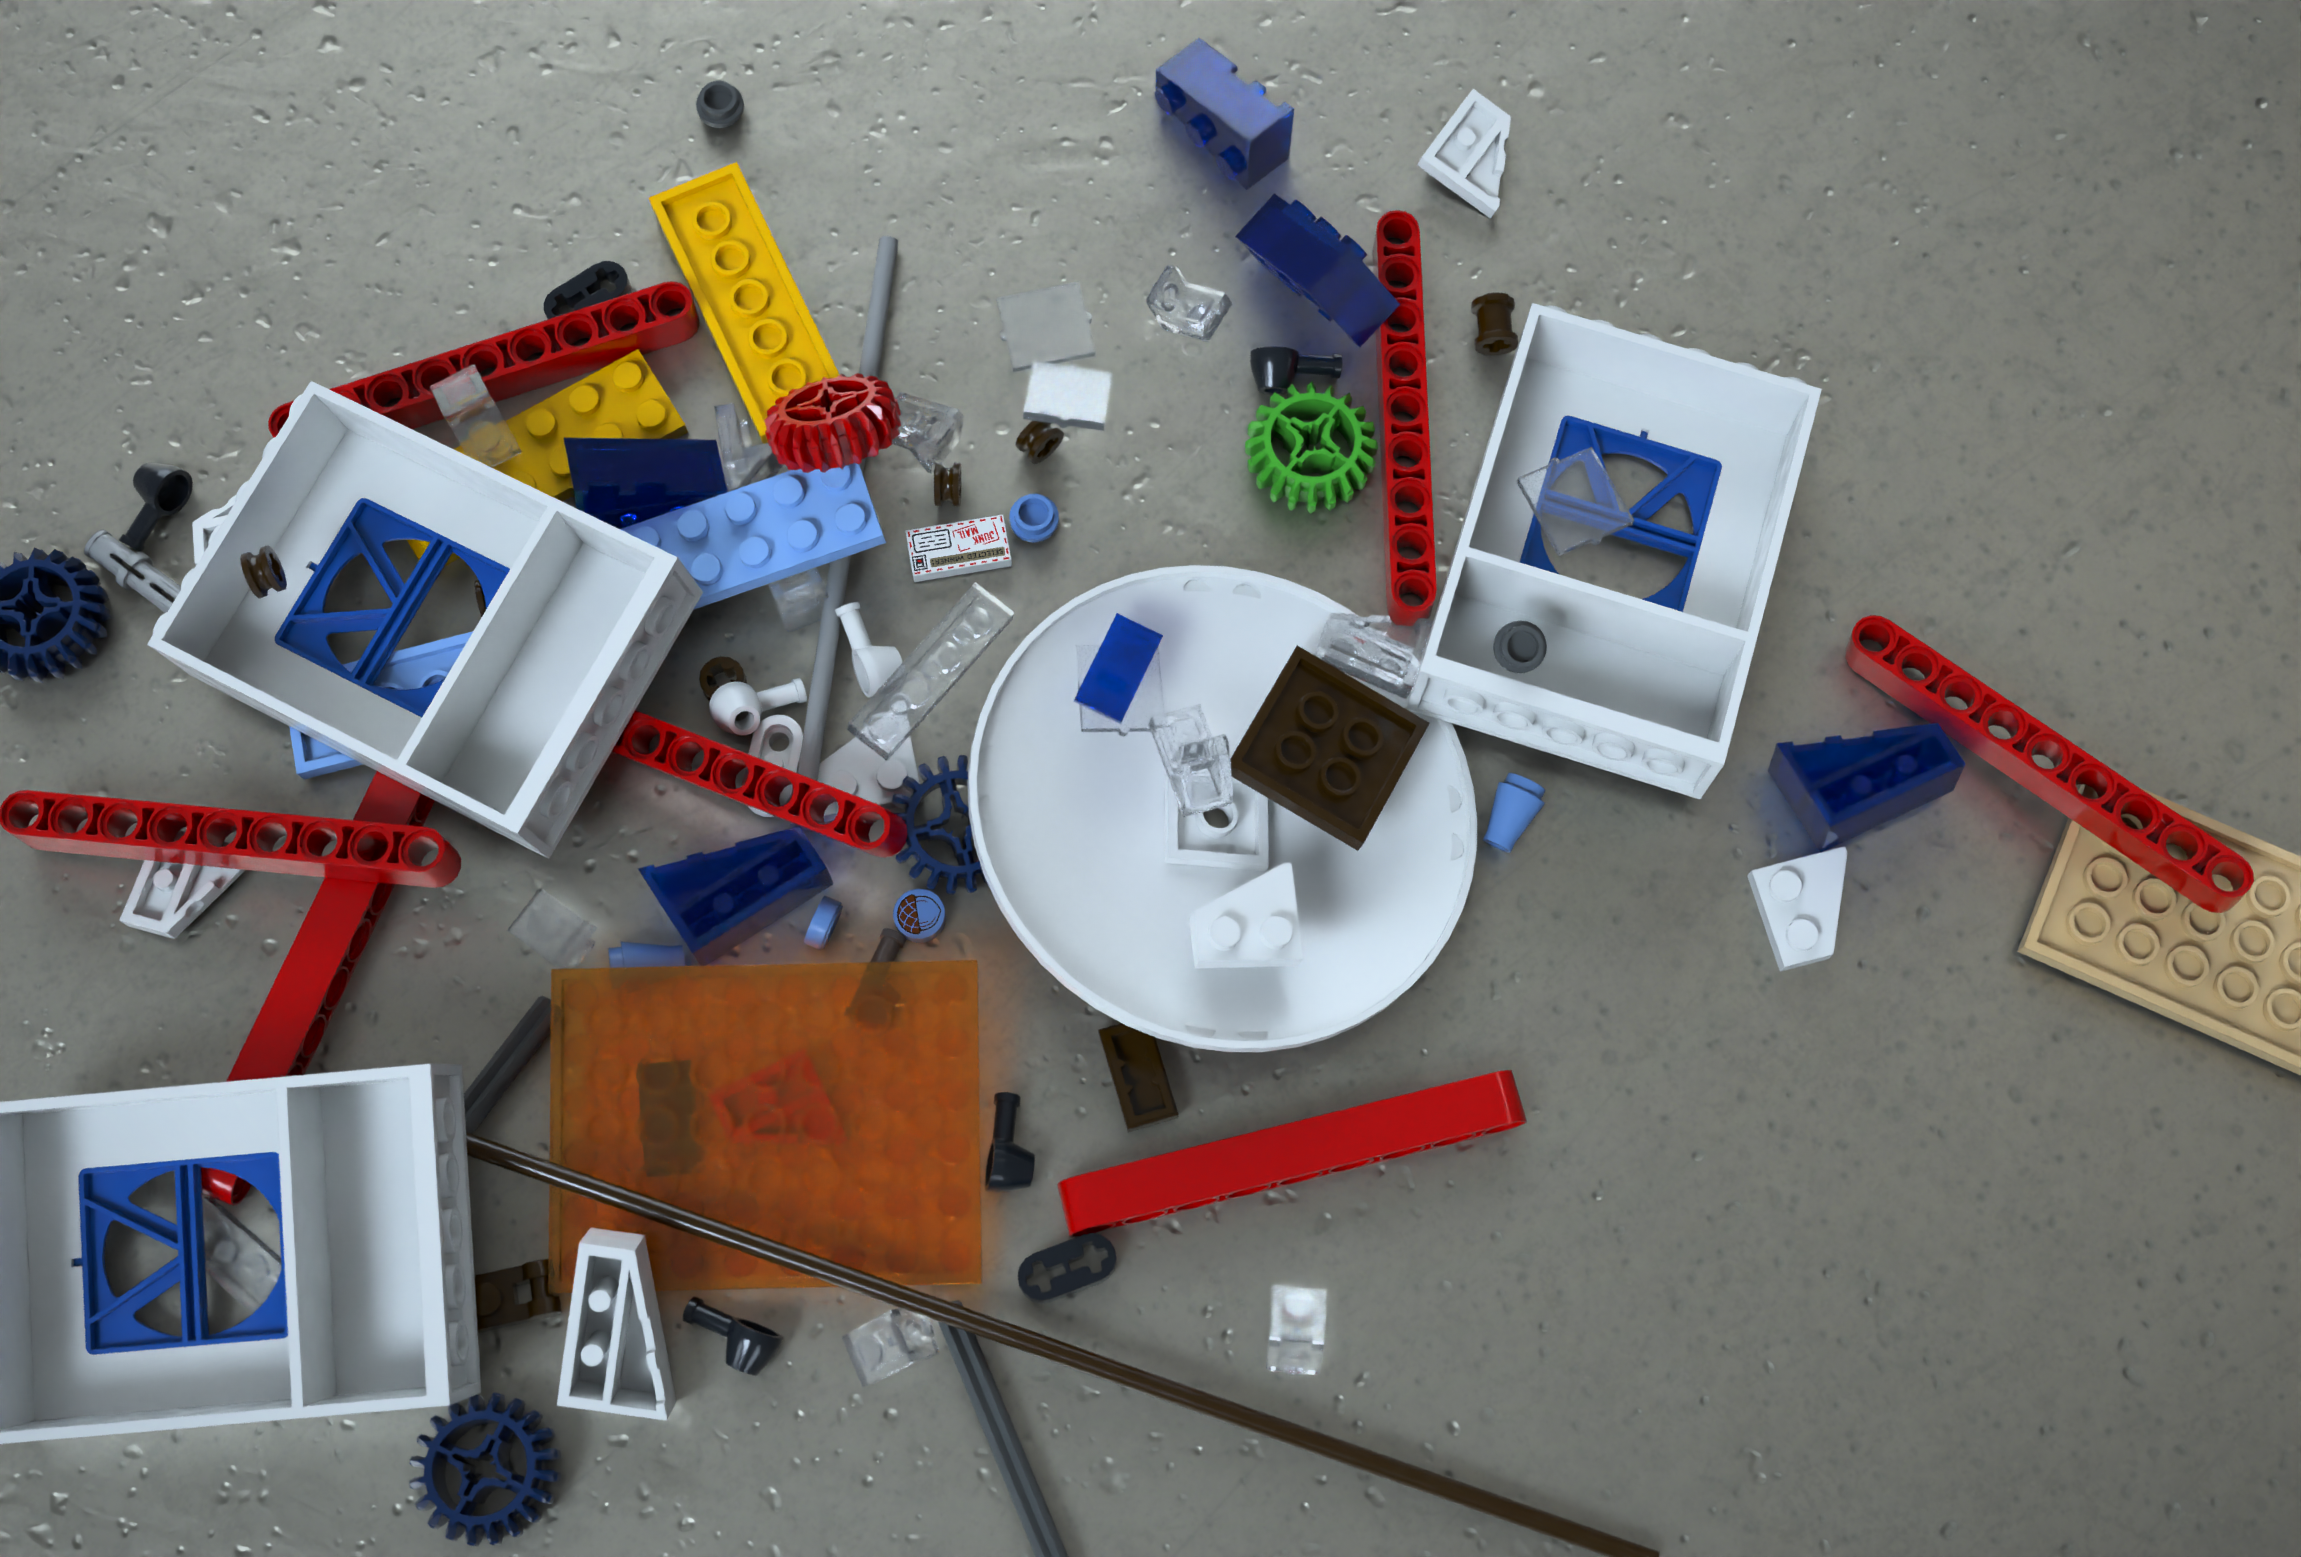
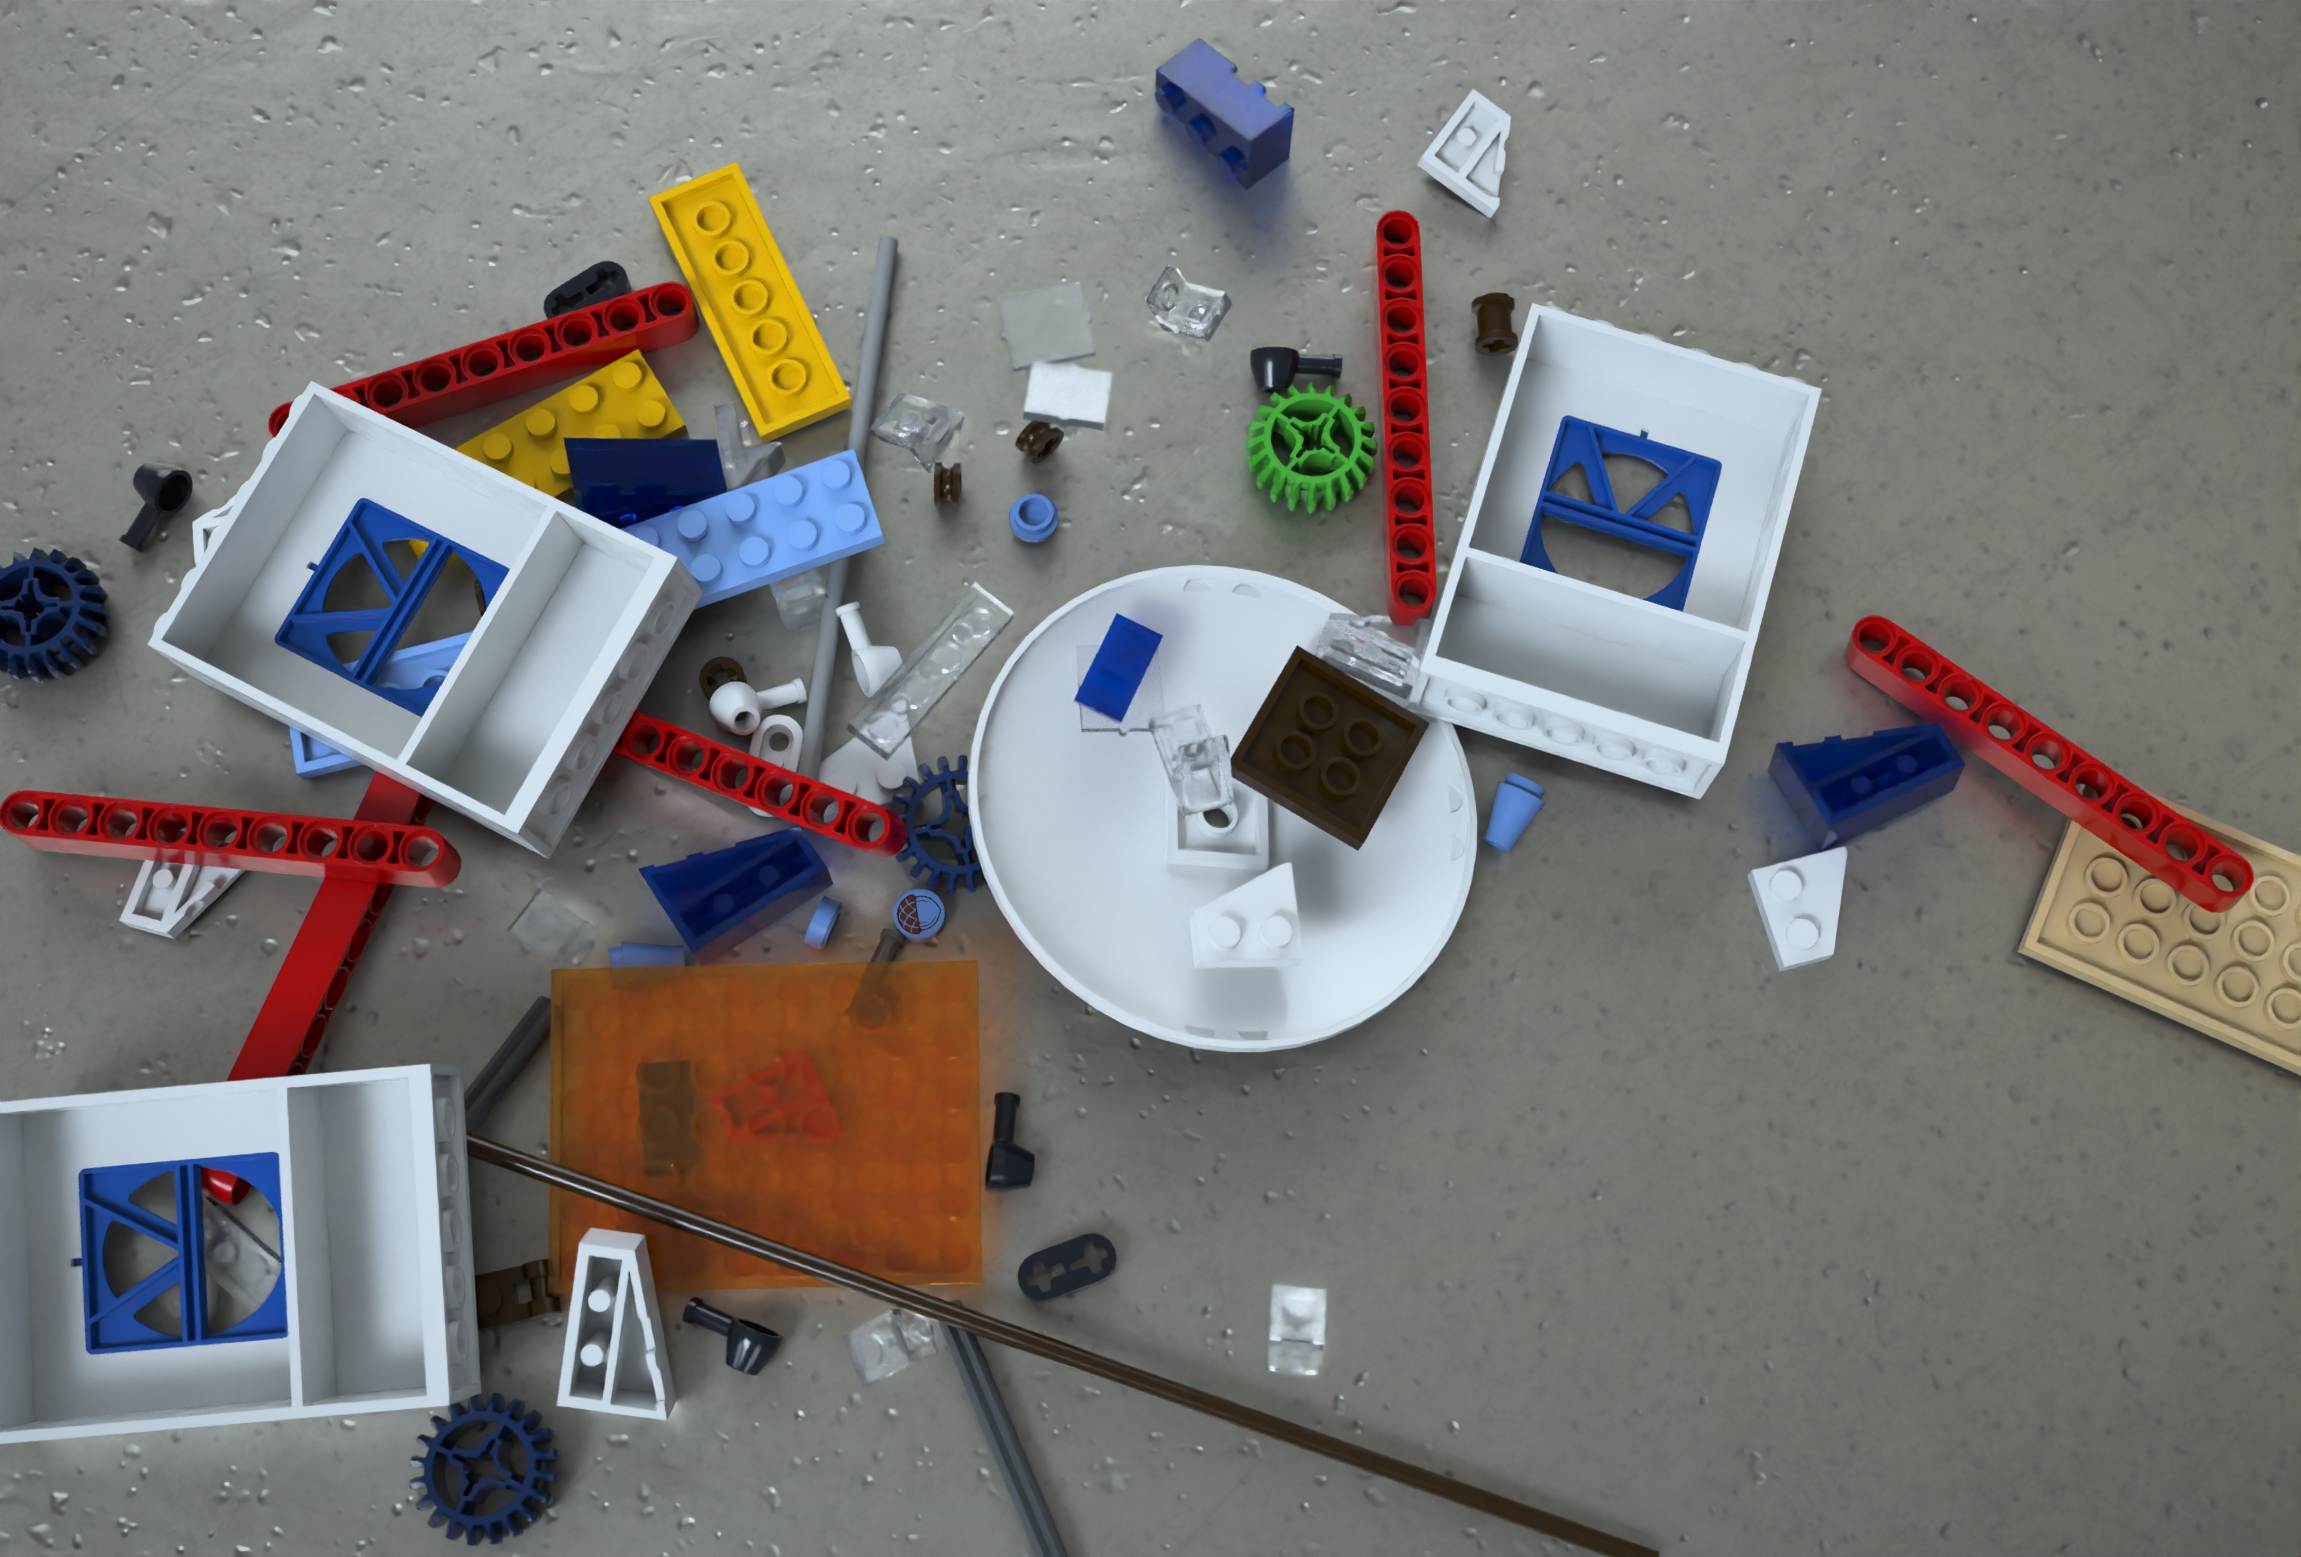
(111, 553): light grey pin -> none
(263, 571): dark brown bush -> none
(475, 417): clear slope -> none
(719, 104): dark grey plate -> none
(833, 423): red gear -> none
(958, 548): tile -> none
(1138, 1076): dark brown plate -> none
(1291, 1153): red beam -> none
(1319, 266): clear blue wedge -> none
(1519, 646): dark grey plate -> none
(1575, 501): clear piece -> none

